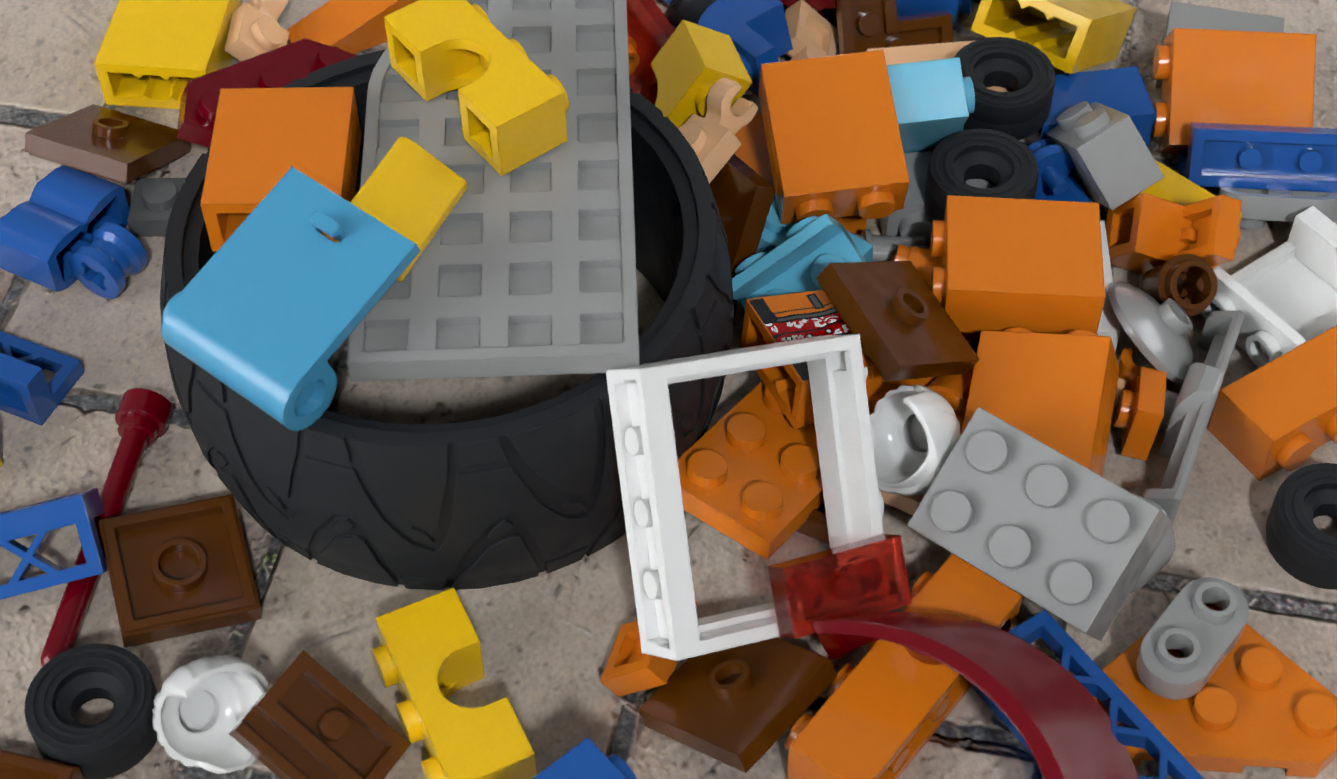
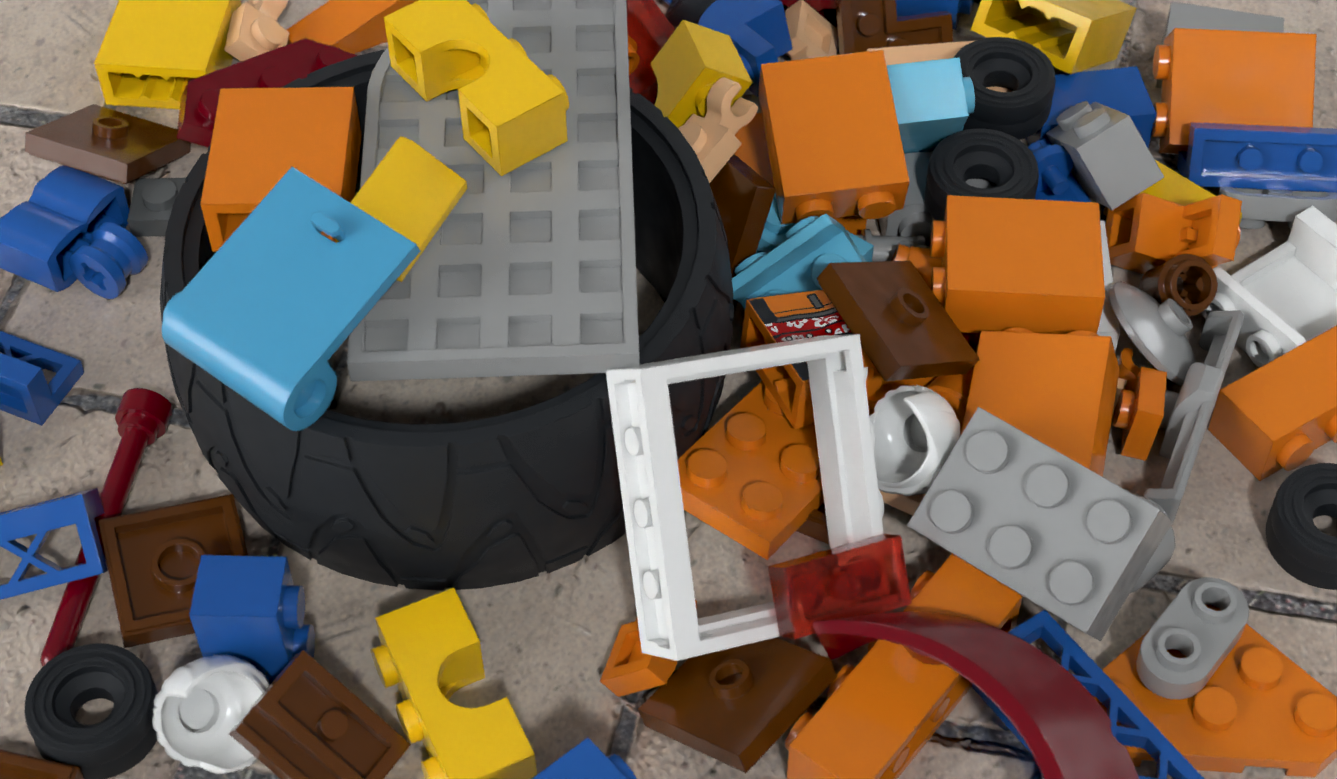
(250, 611): none -> blue brick

